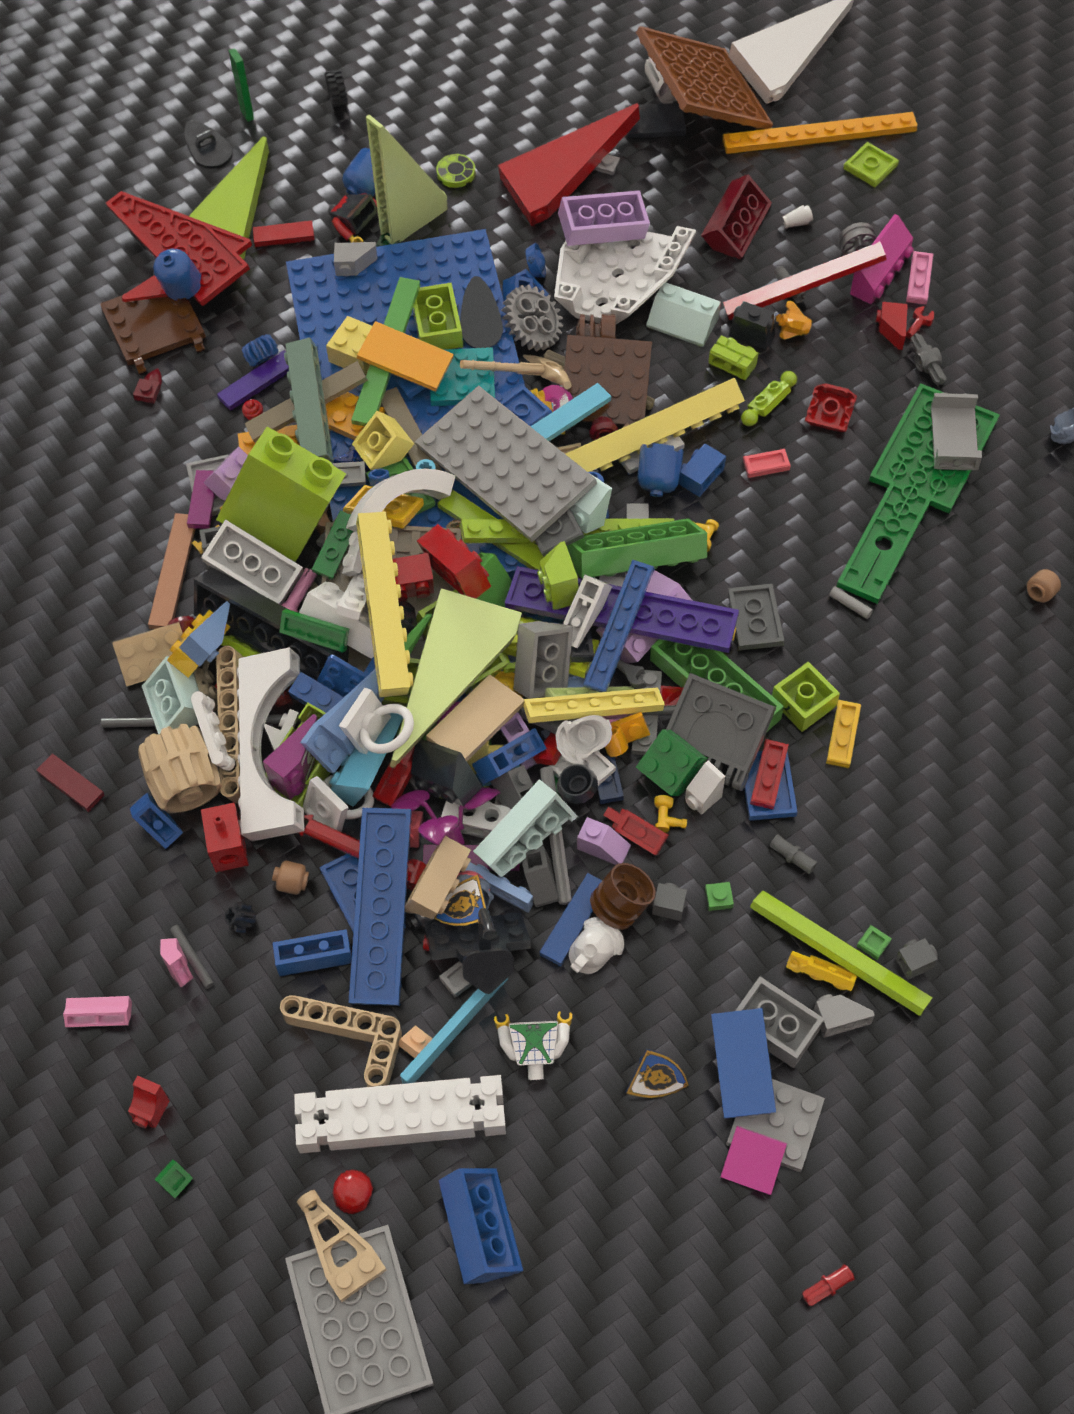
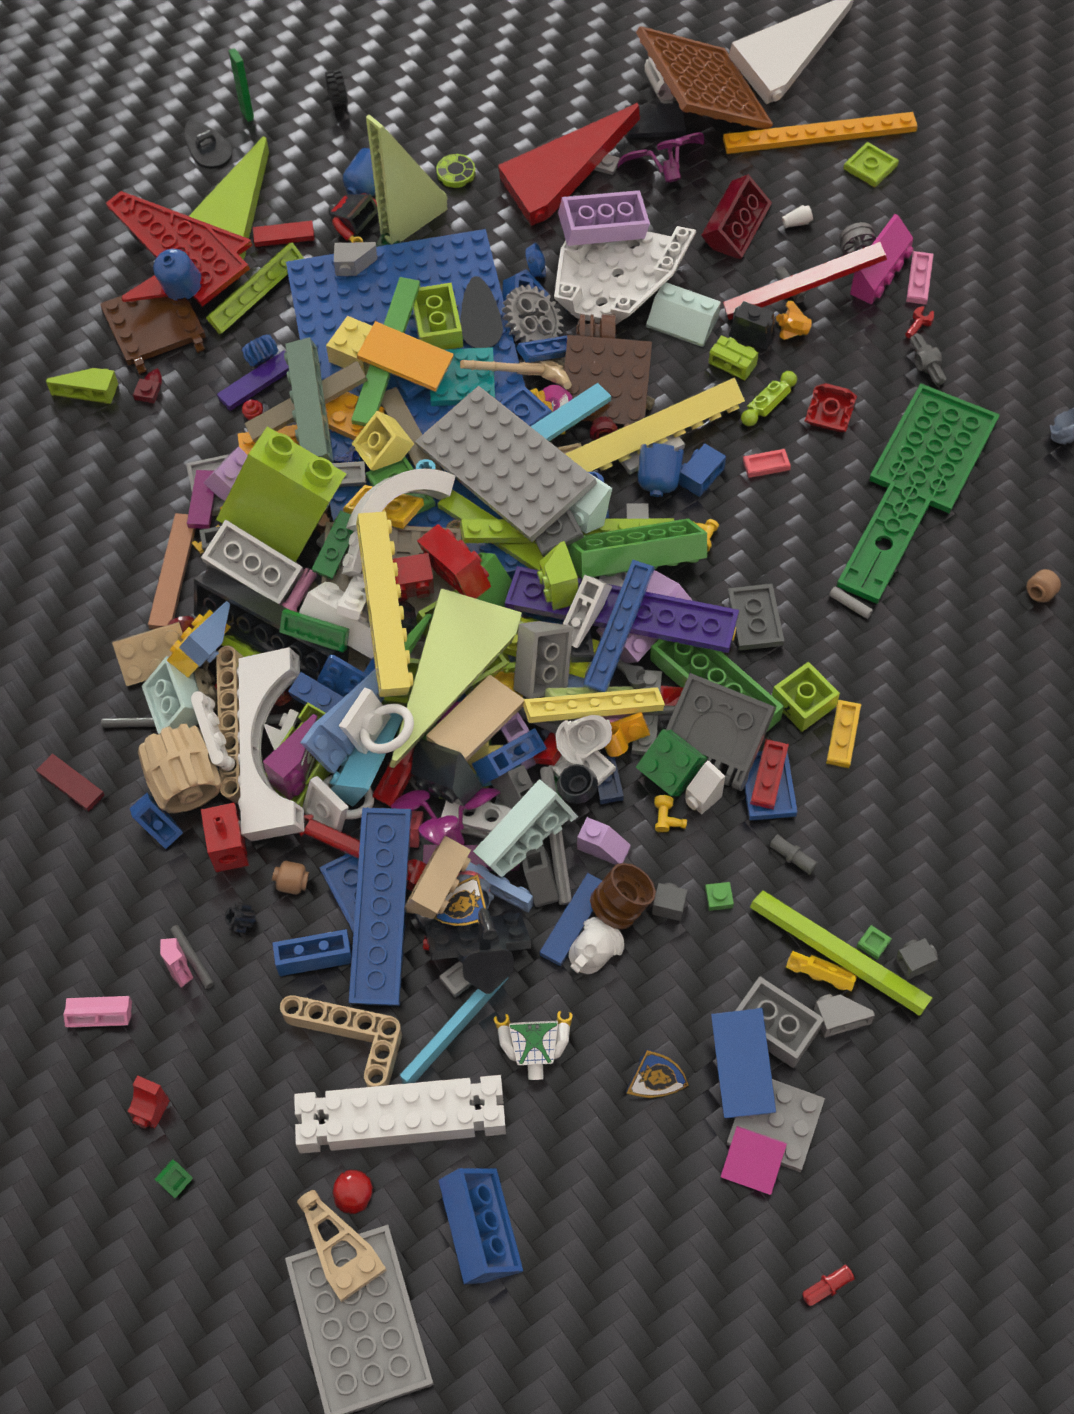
(87, 384): none -> lime slope
(253, 289): none -> lime plate
(377, 476): blue tile -> none
(414, 1041): light nougat plate -> none
(543, 349): none -> blue tile
(637, 830): red hinge -> none
(671, 166): none -> magenta plant
(892, 322): red slope -> none
(955, 432): light grey panel -> none

